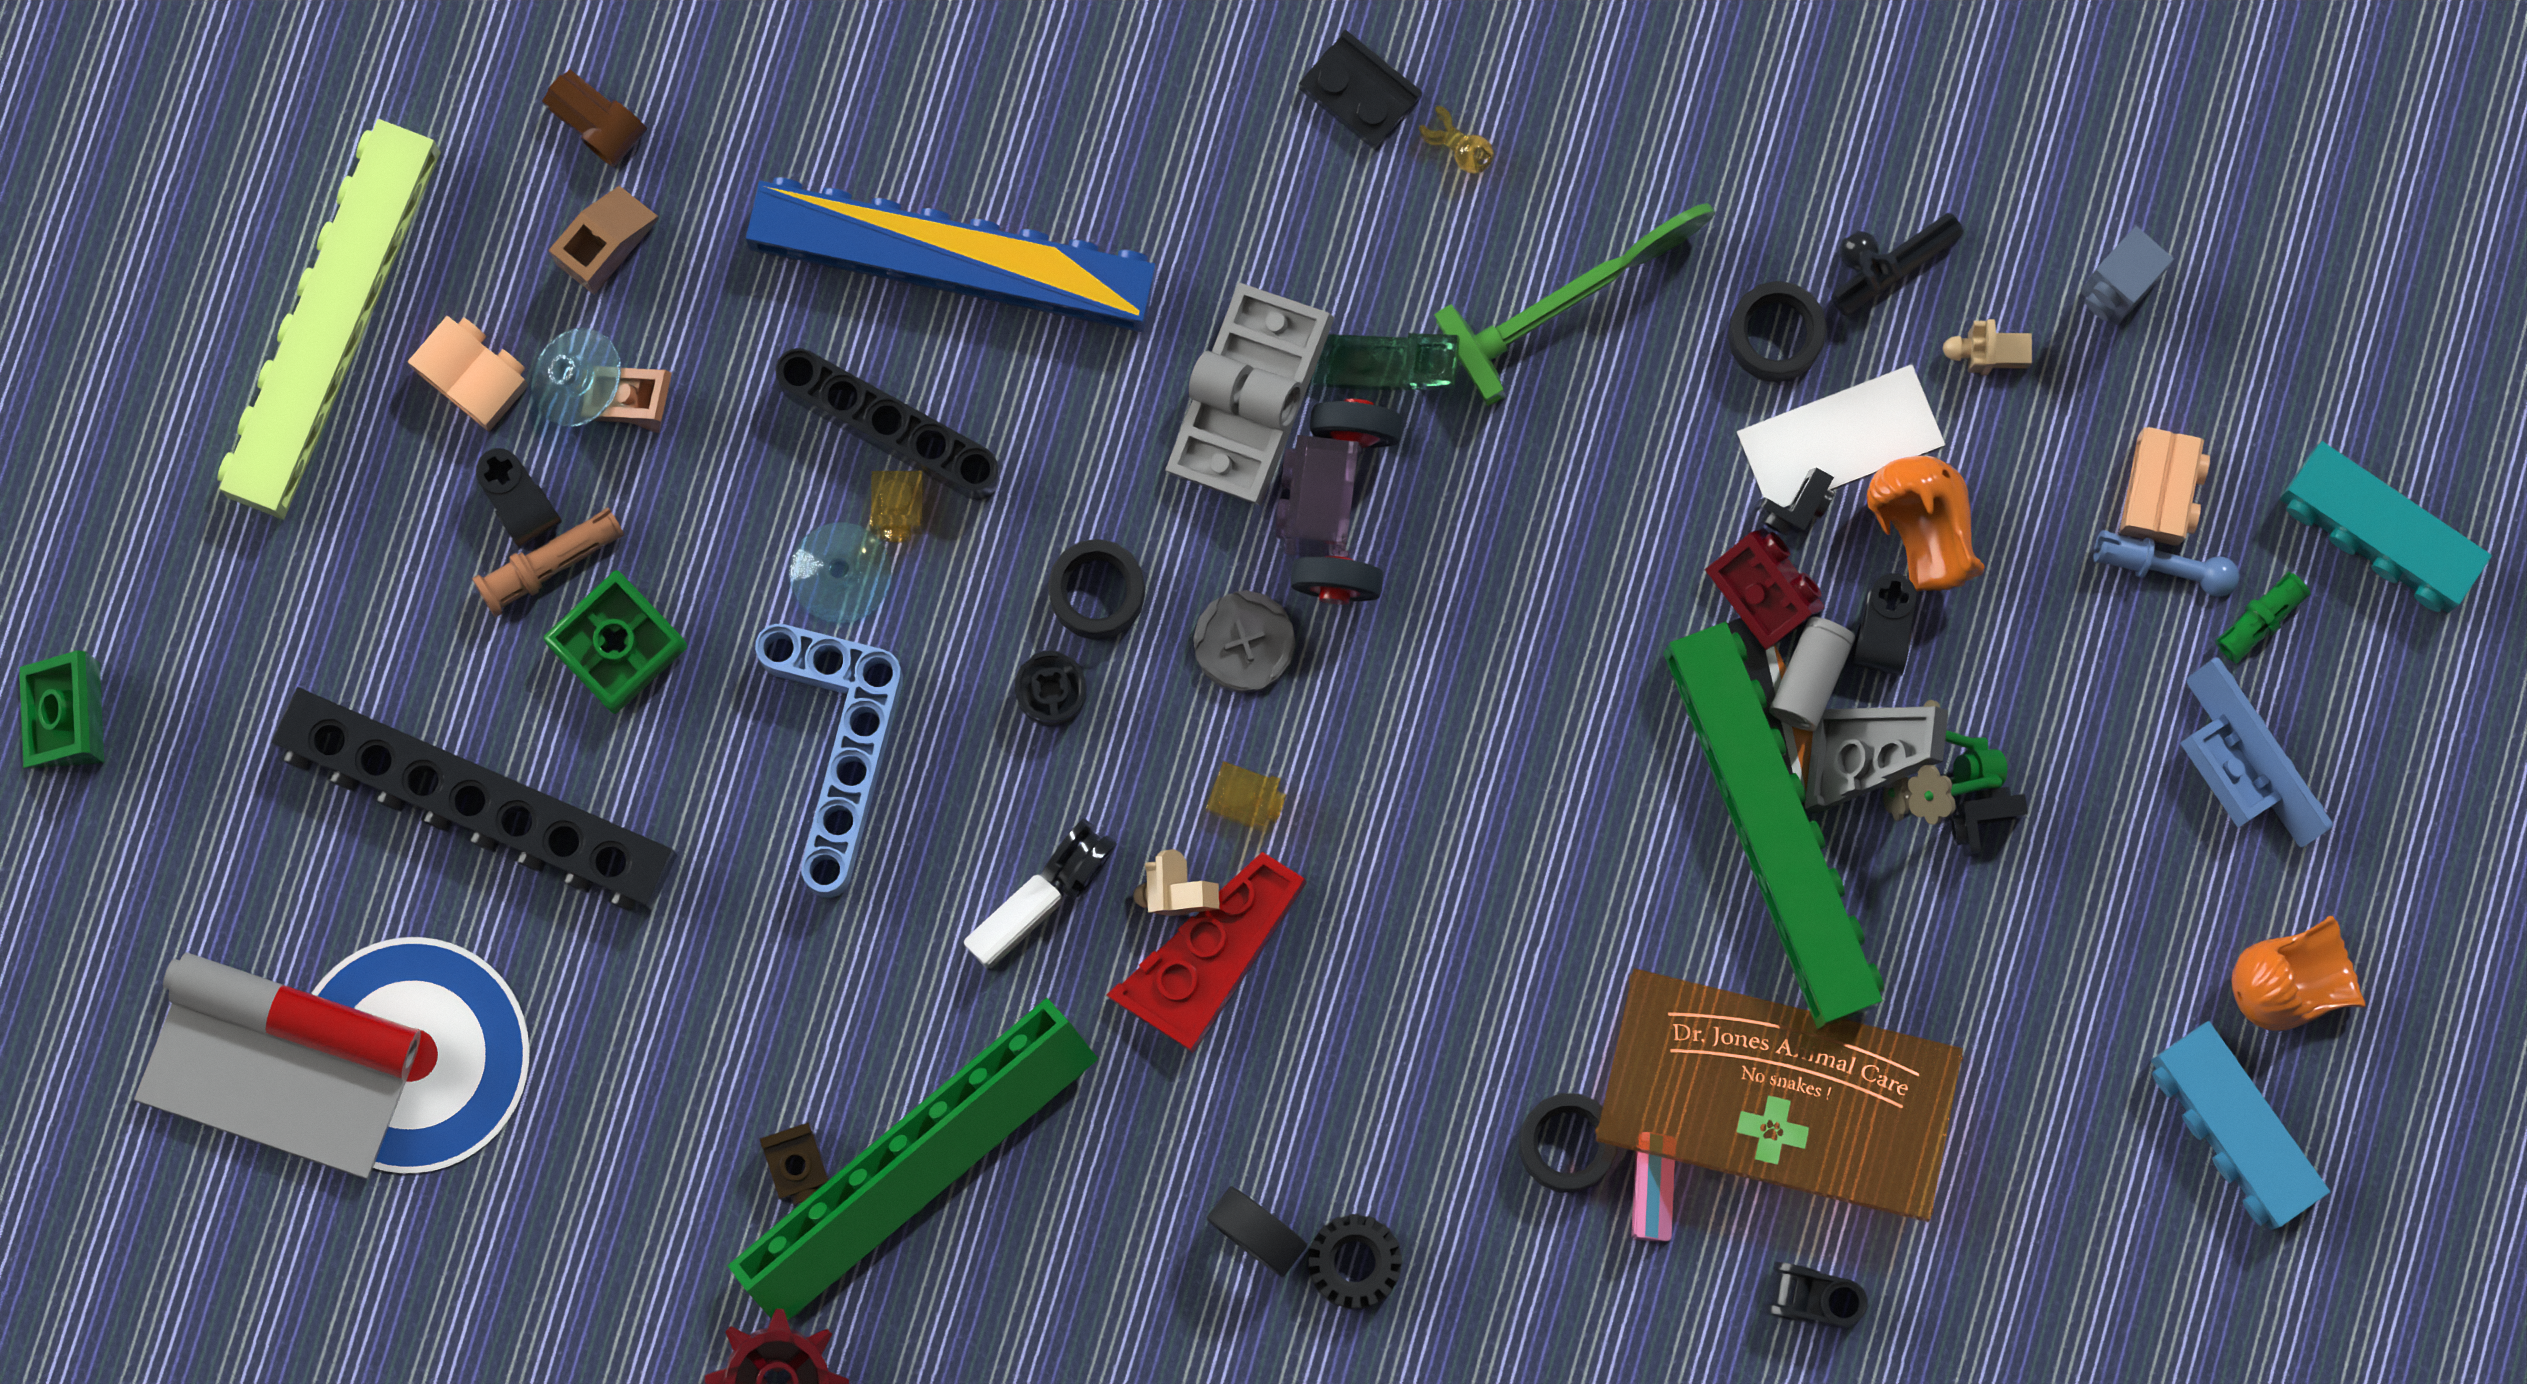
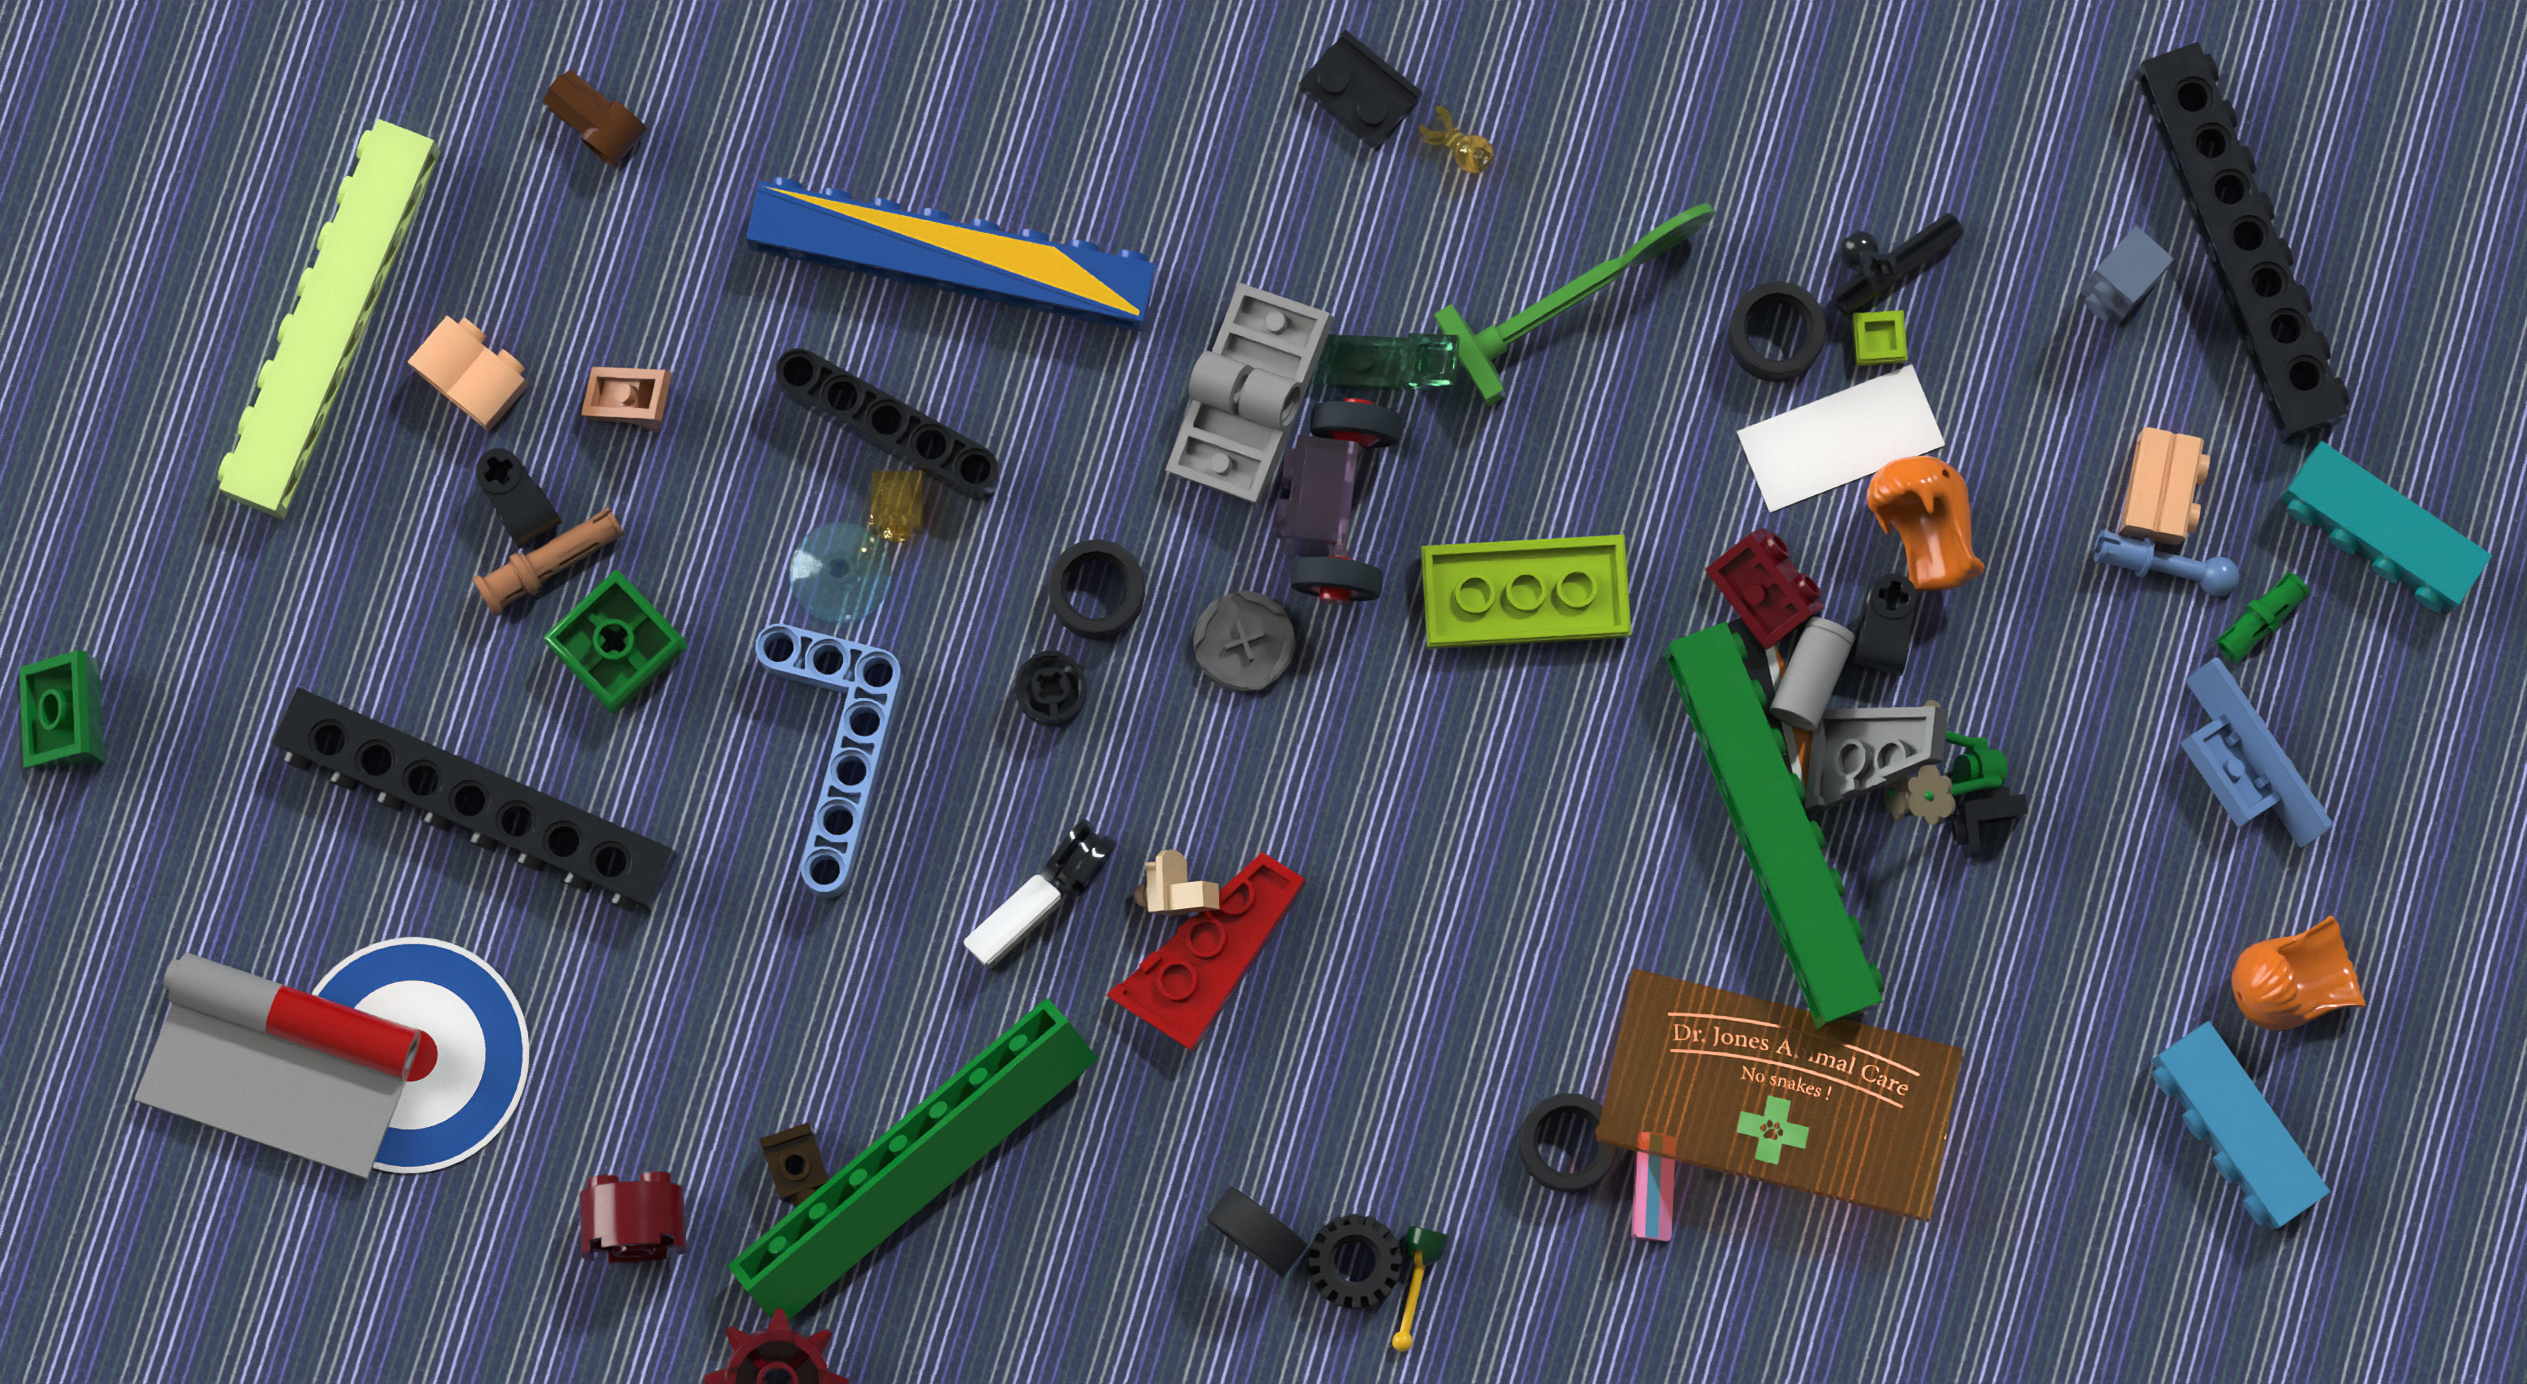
(589, 384): clear light blue dish -> none
(602, 238): medium nougat slope -> none
(632, 1218): none -> dark red brick
(1246, 797): clear yellow bracket -> none
(1423, 1248): none -> hinge
(1525, 591): none -> lime plate
(1810, 501): black bracket -> none
(1812, 1296): black piece -> none
(1879, 338): none -> lime tile
(1990, 349): tan piece -> none
(2291, 409): none -> black brick

